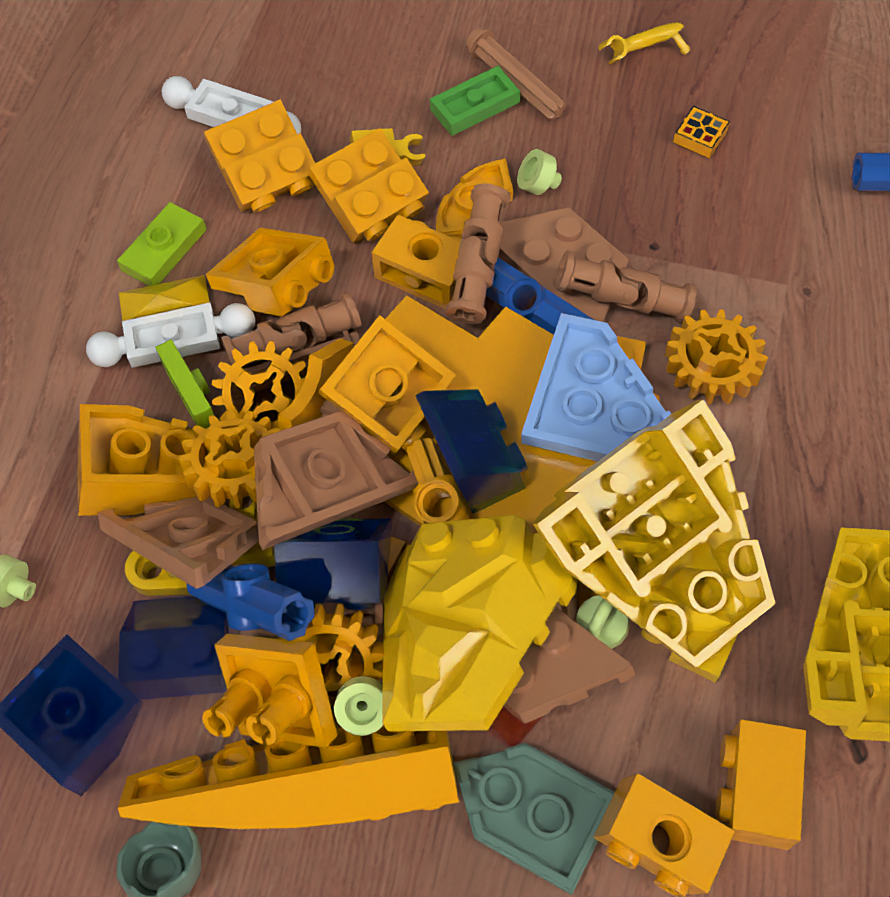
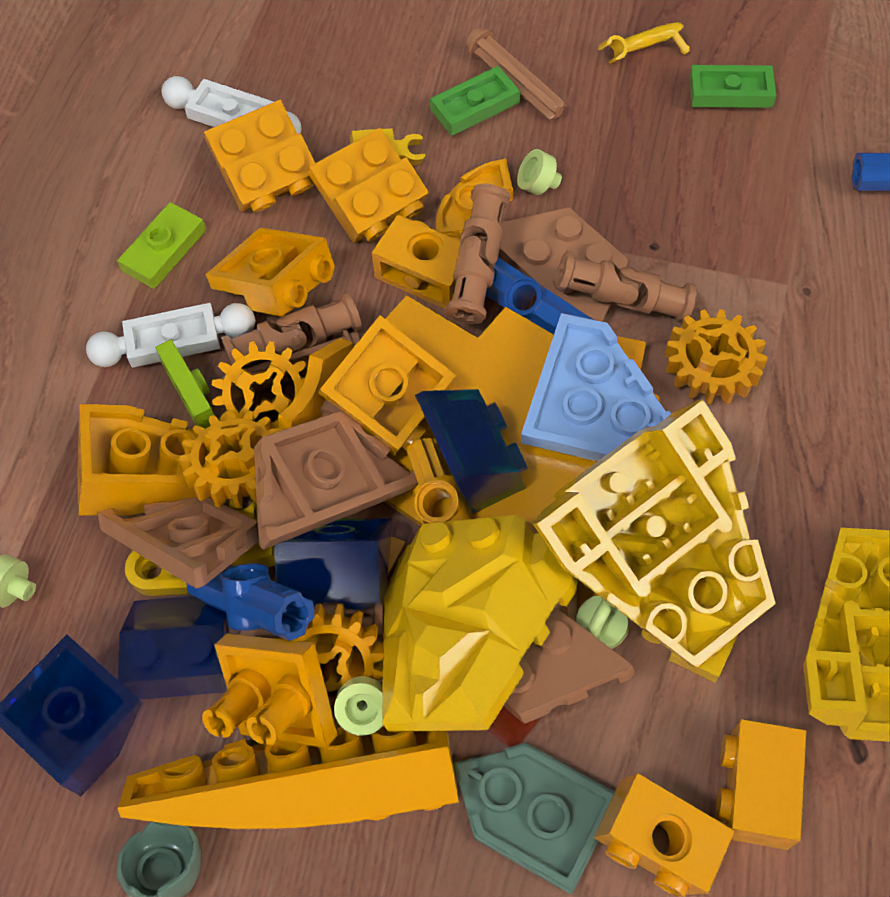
(163, 297): yellow slope -> none
(701, 131): light orange tile -> none
(732, 86): none -> bright green plate

